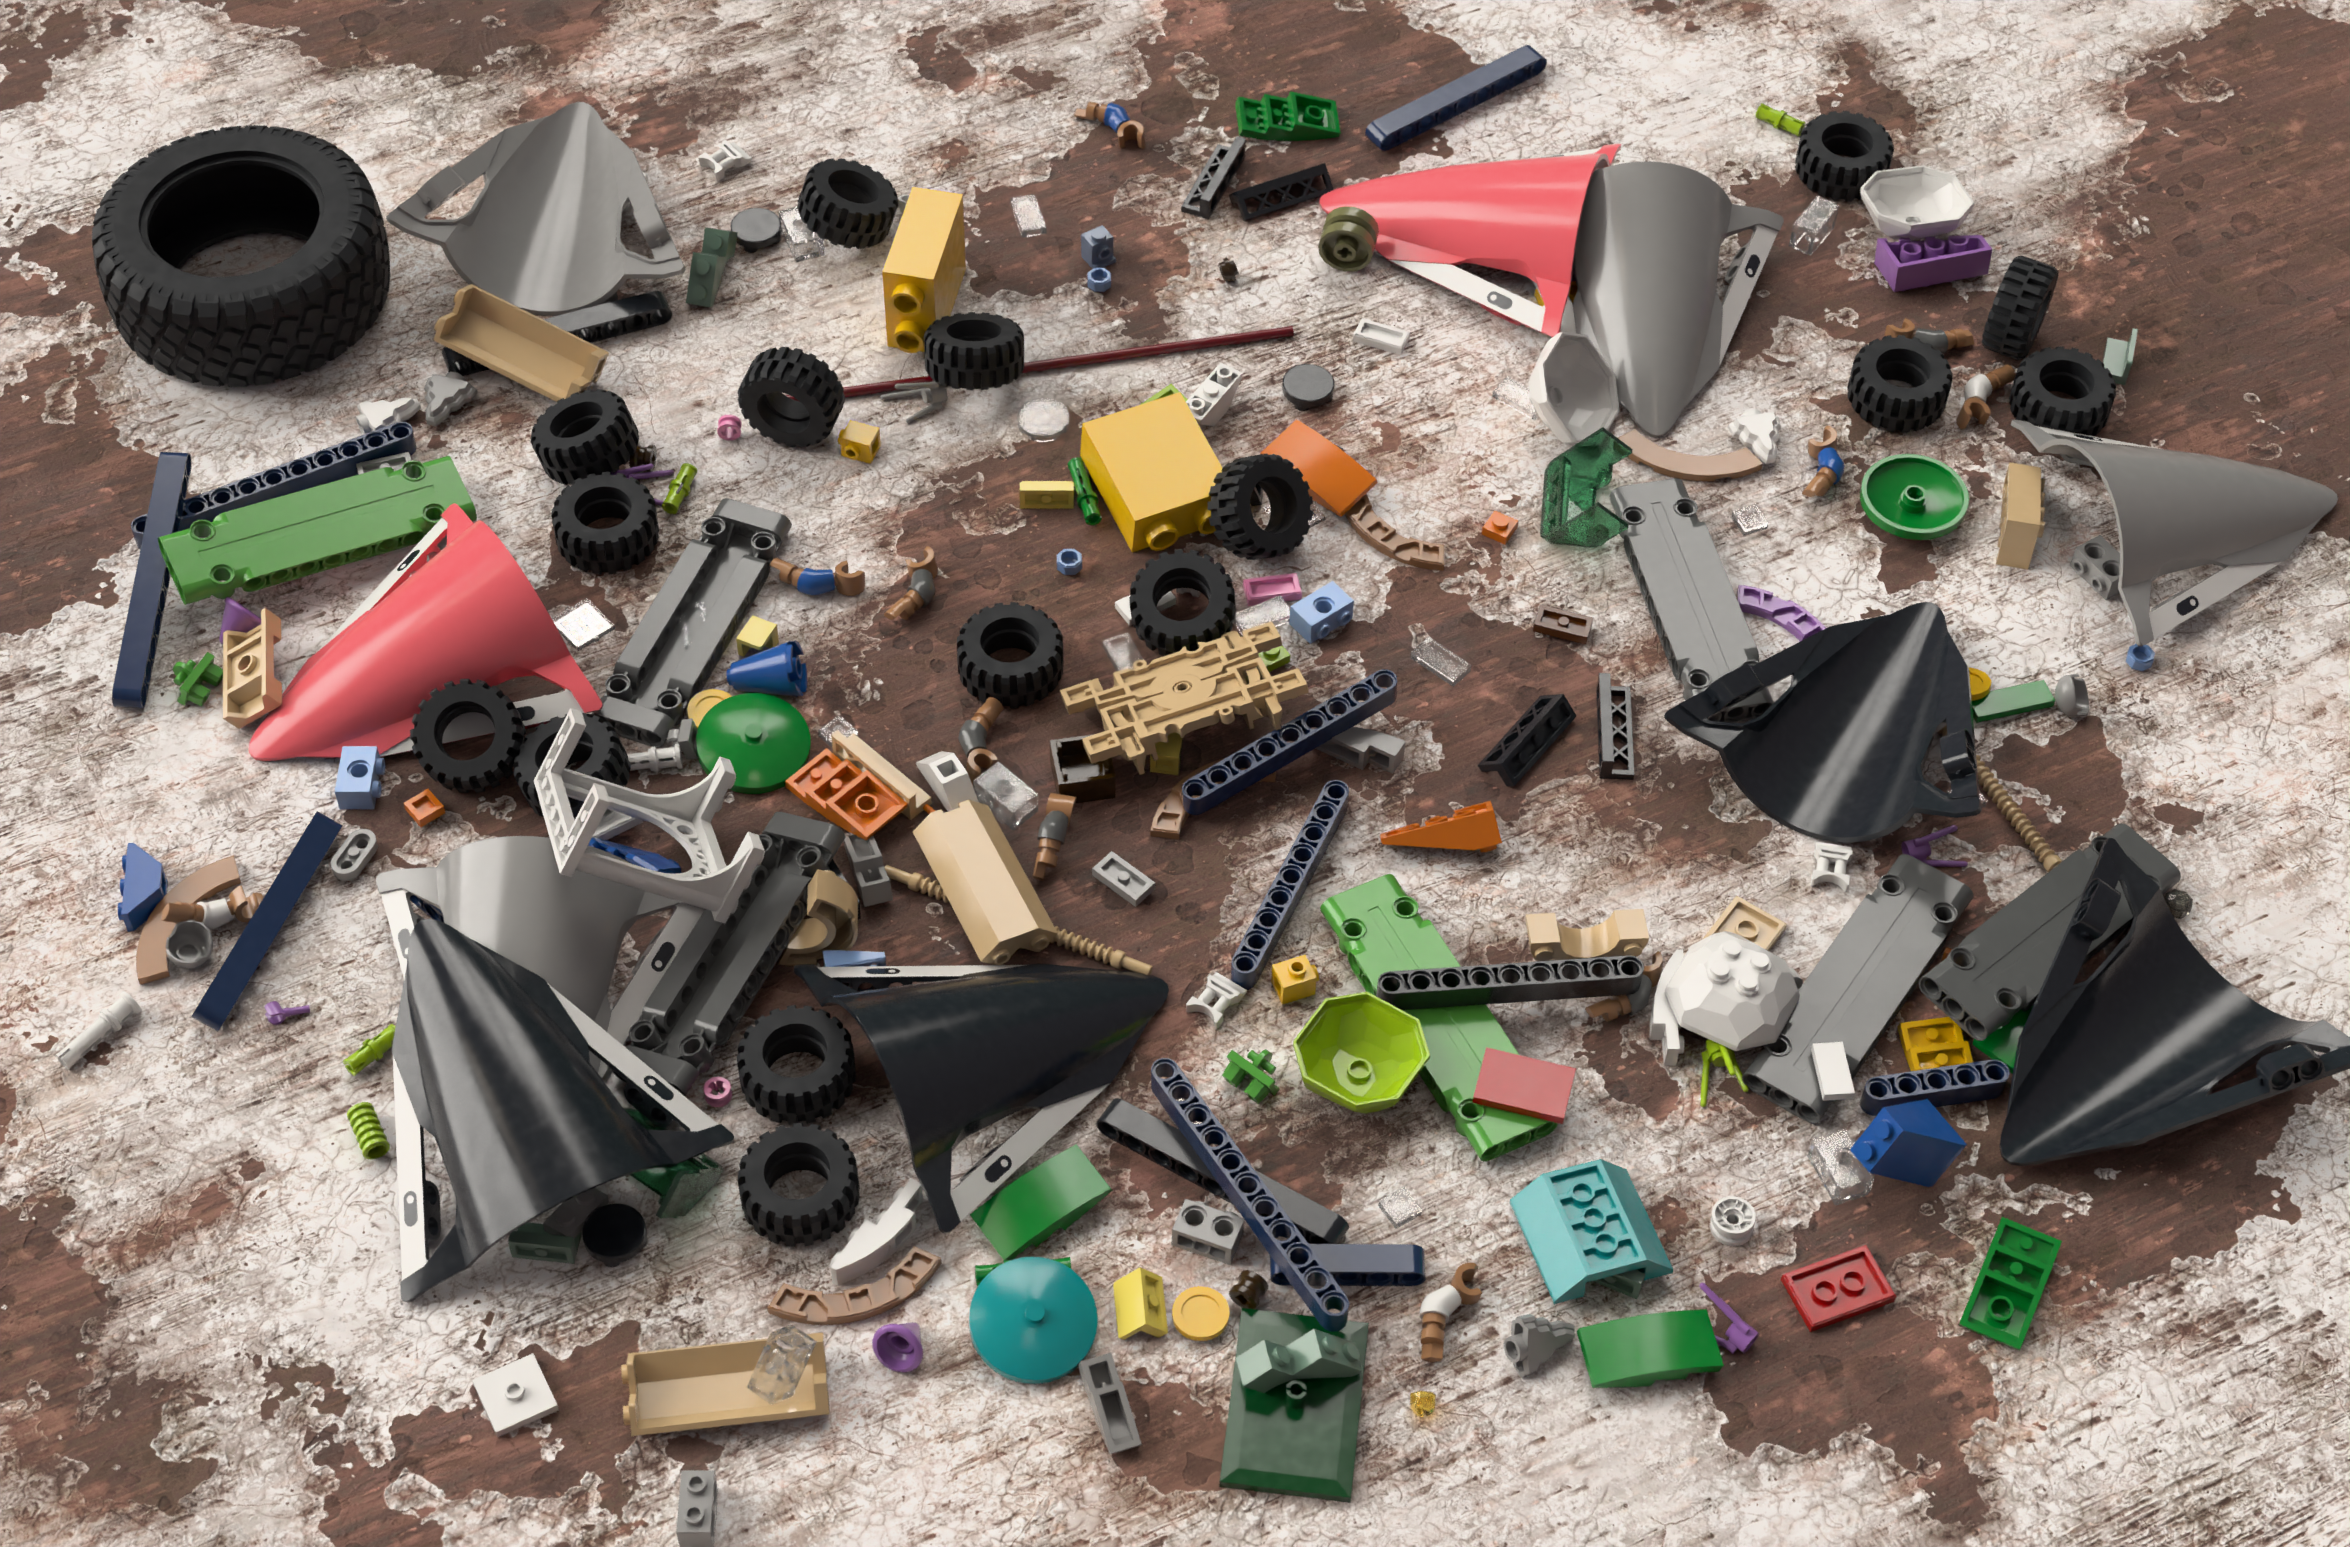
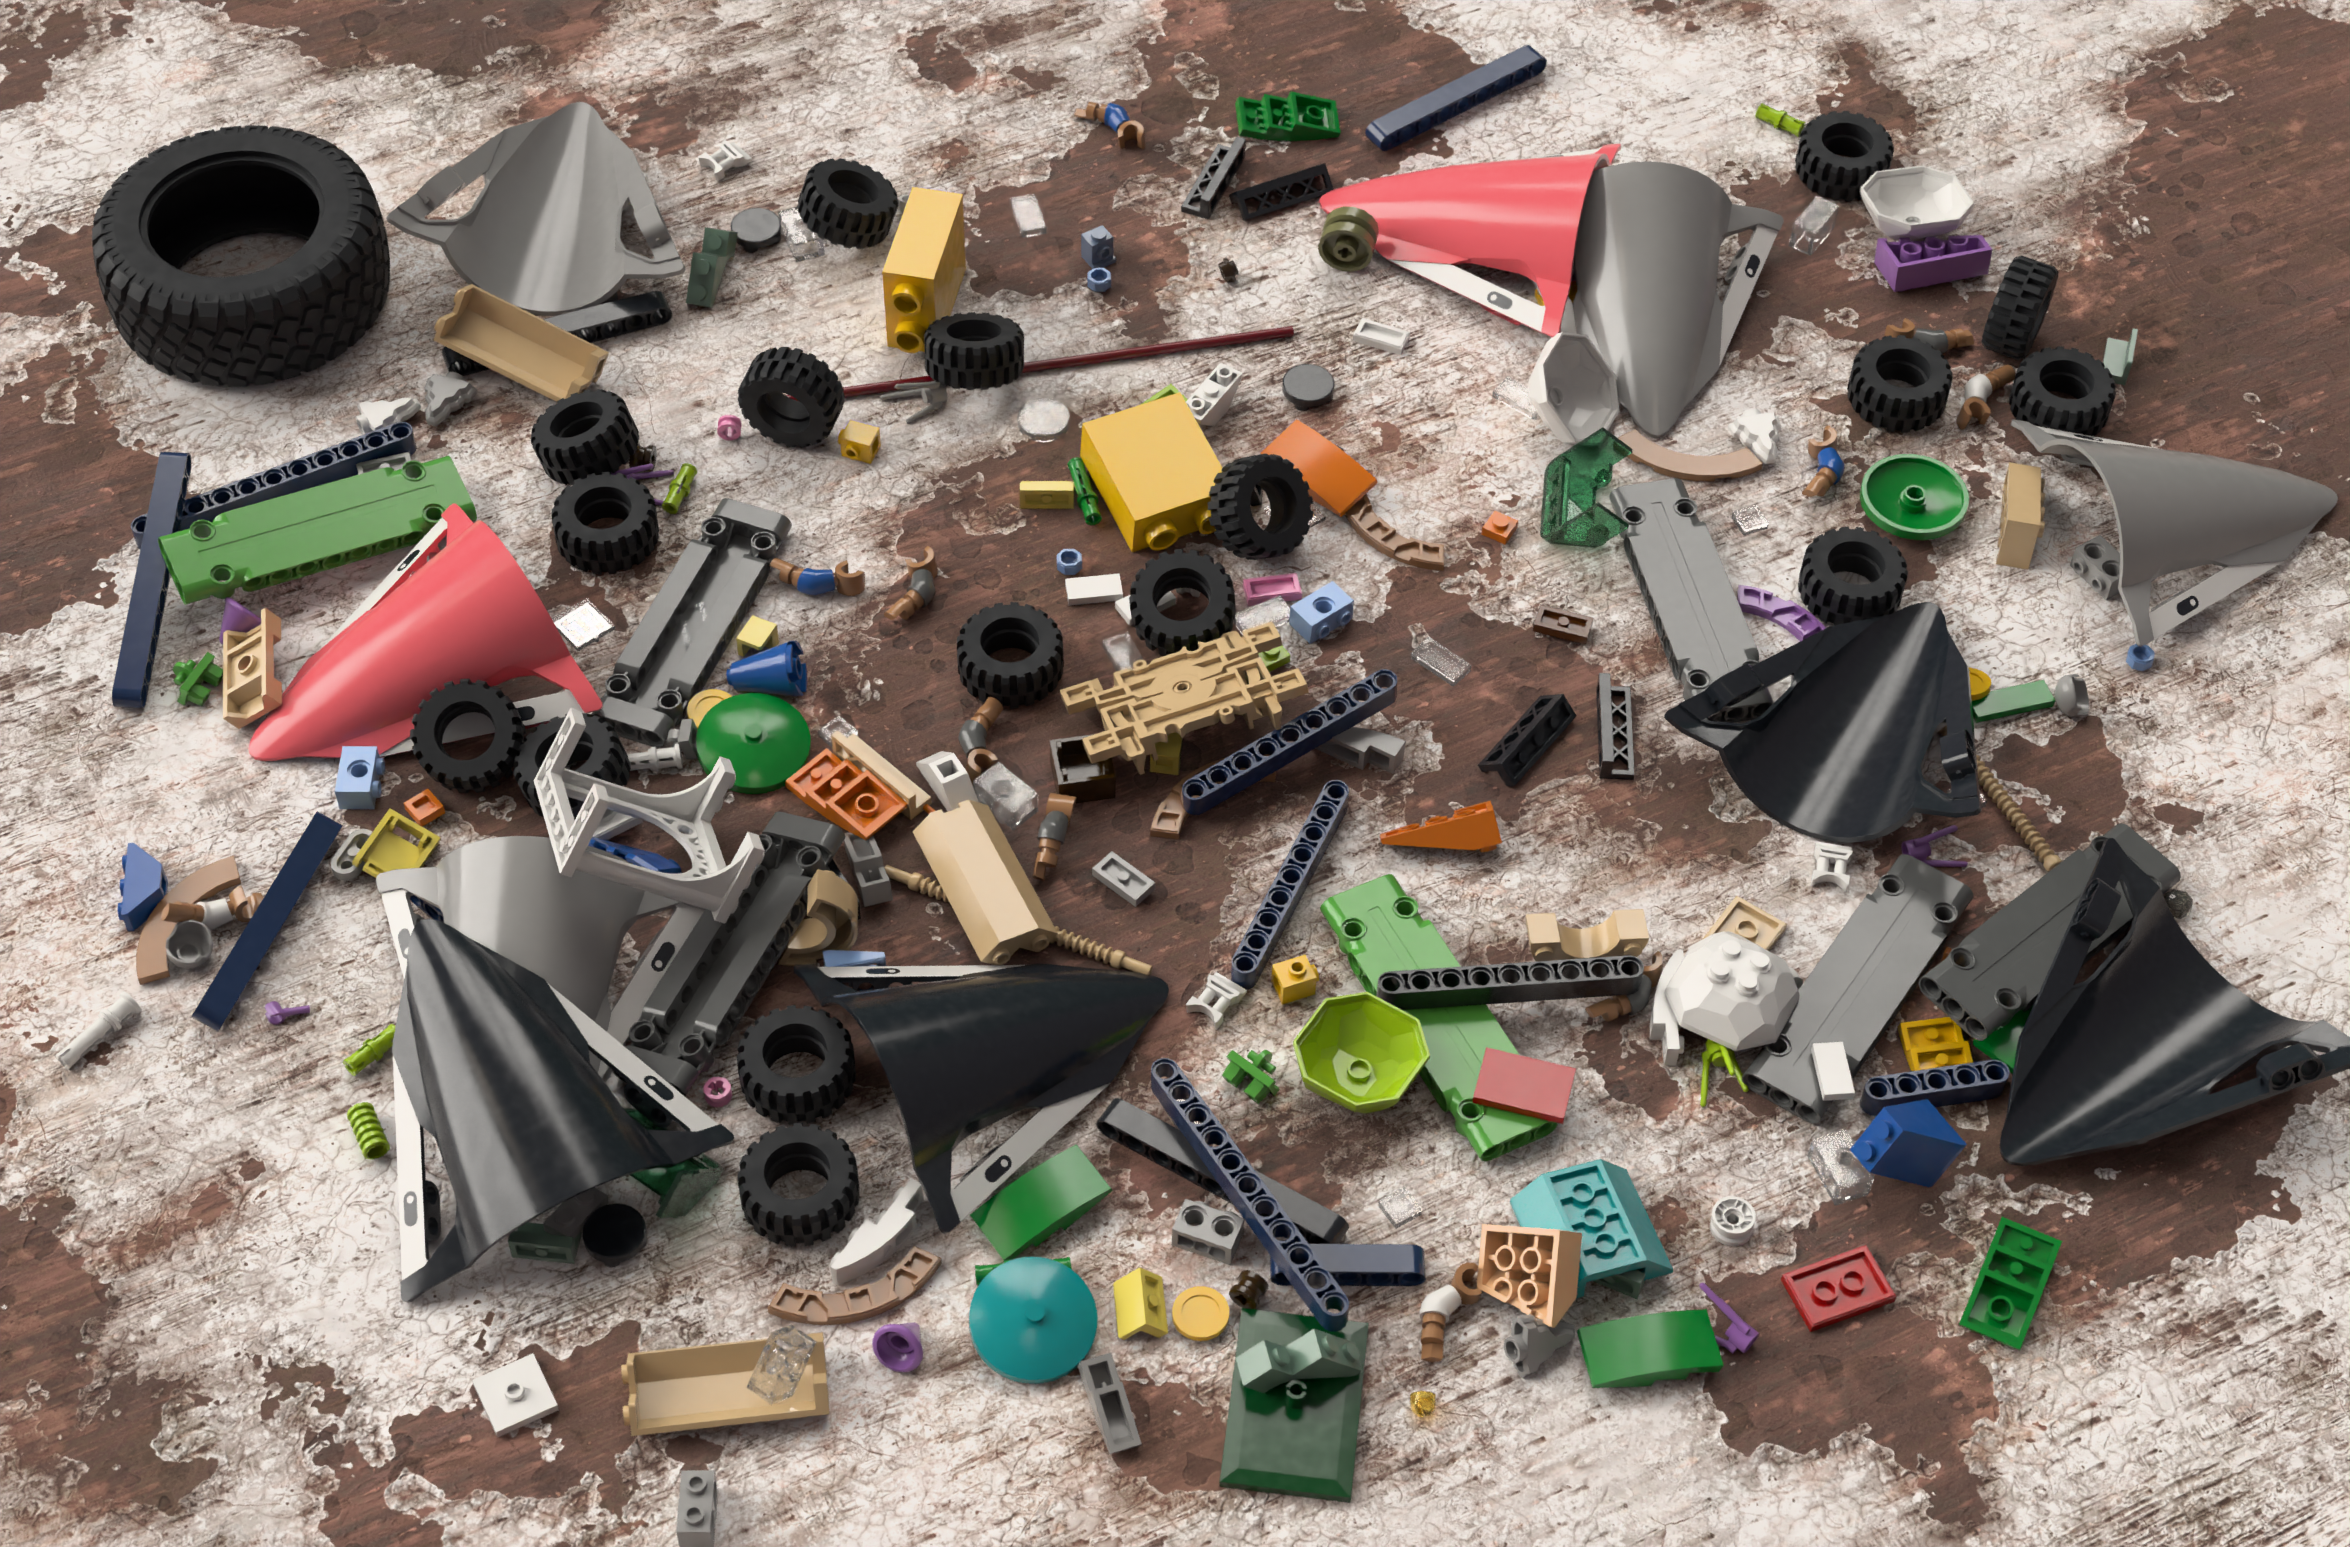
(389, 852): none -> light yellow container
(1093, 589): none -> white tile
(1530, 1269): none -> light nougat wedge
(1856, 553): none -> black tyre

